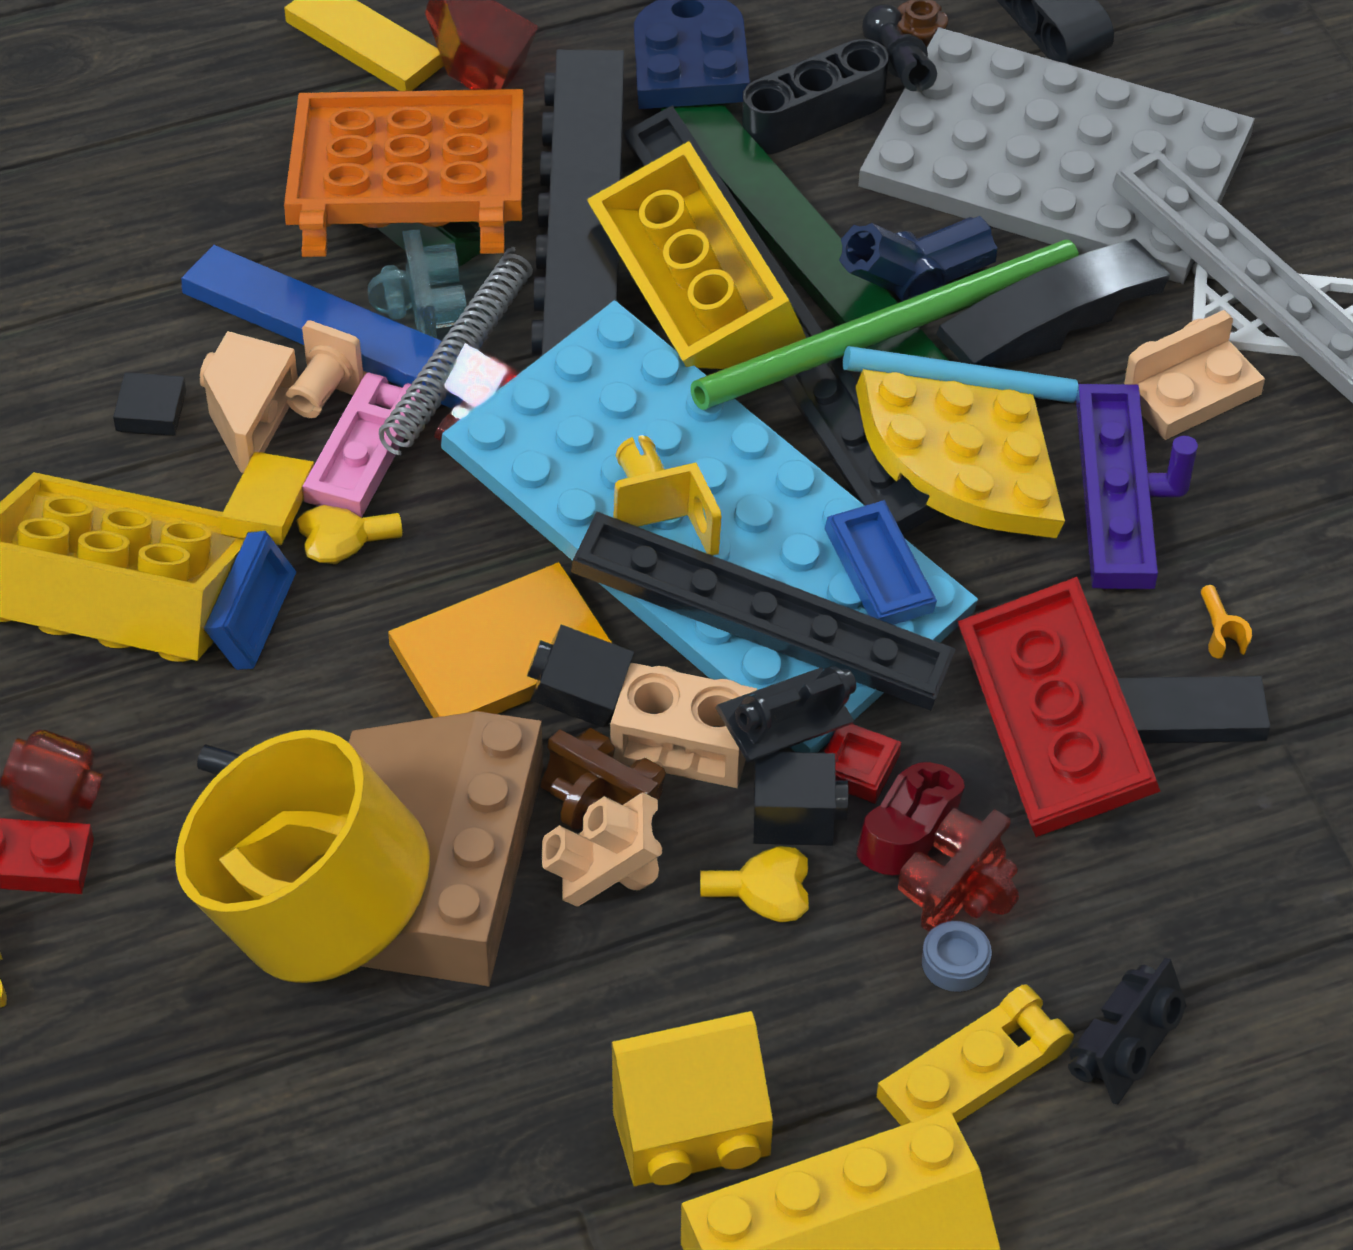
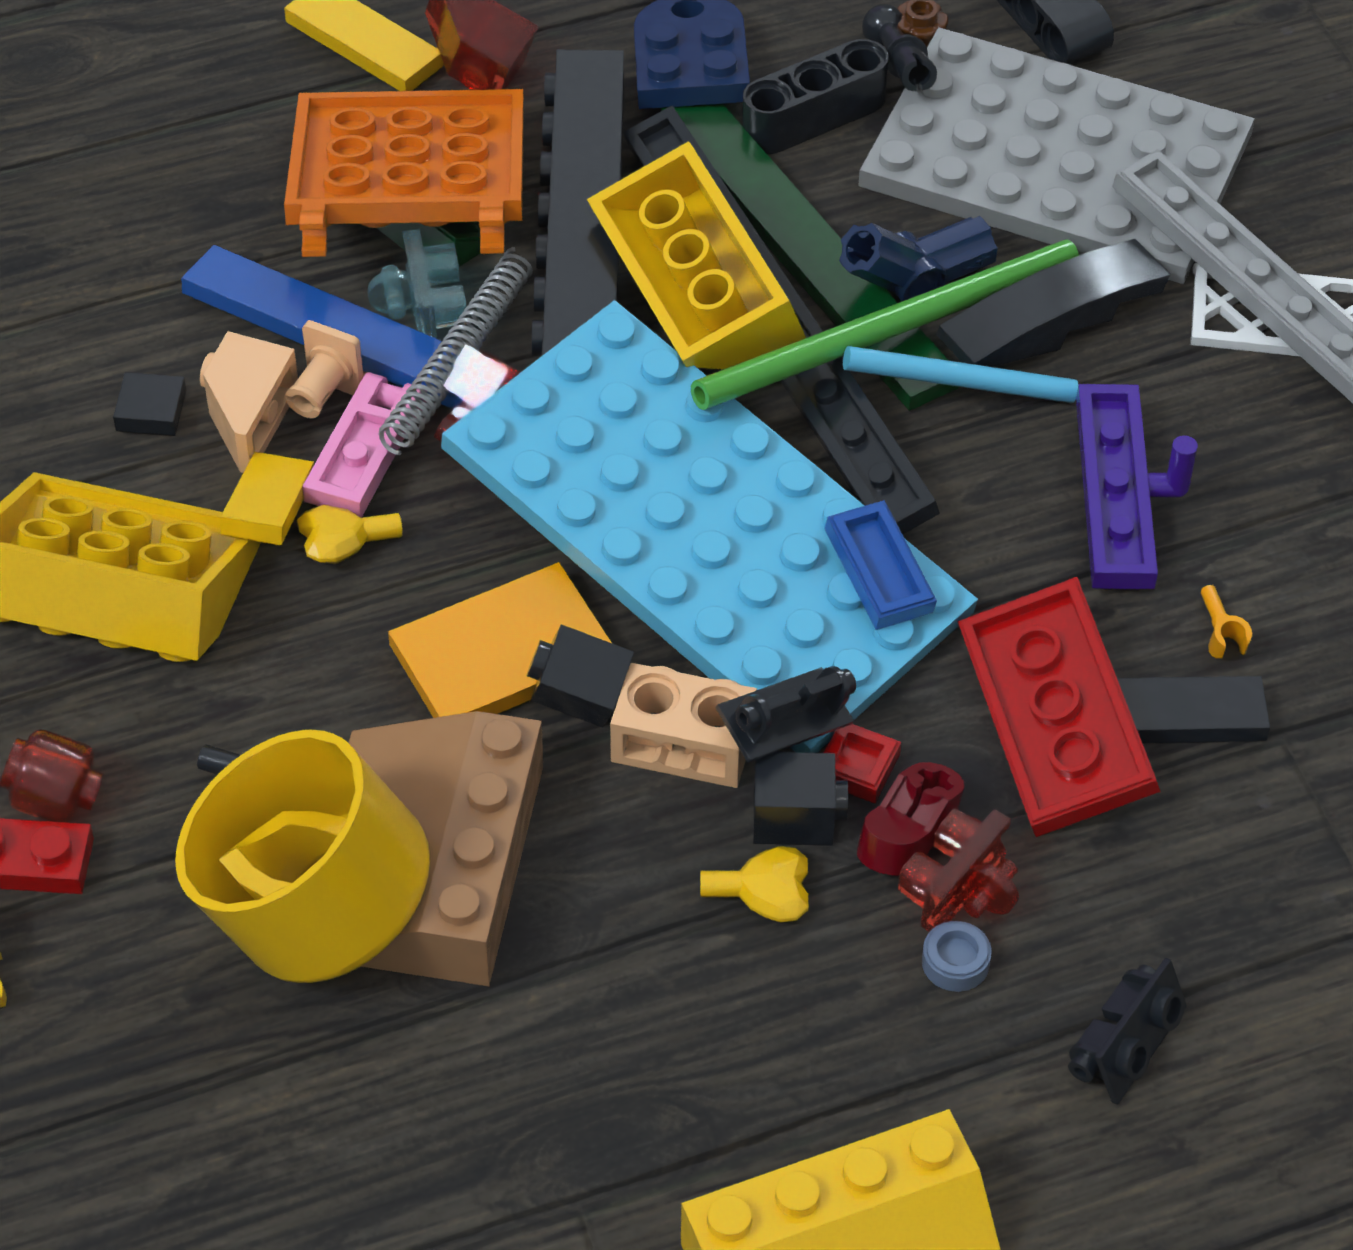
(250, 600): blue tile -> none
(585, 771): reddish brown hips -> none
(611, 849): light nougat hips -> none
(662, 494): yellow bracket -> none
(691, 1099): yellow slope -> none
(762, 610): black tile -> none
(966, 448): yellow plate -> none
(976, 1061): yellow plate -> none
(1192, 375): light nougat bracket -> none

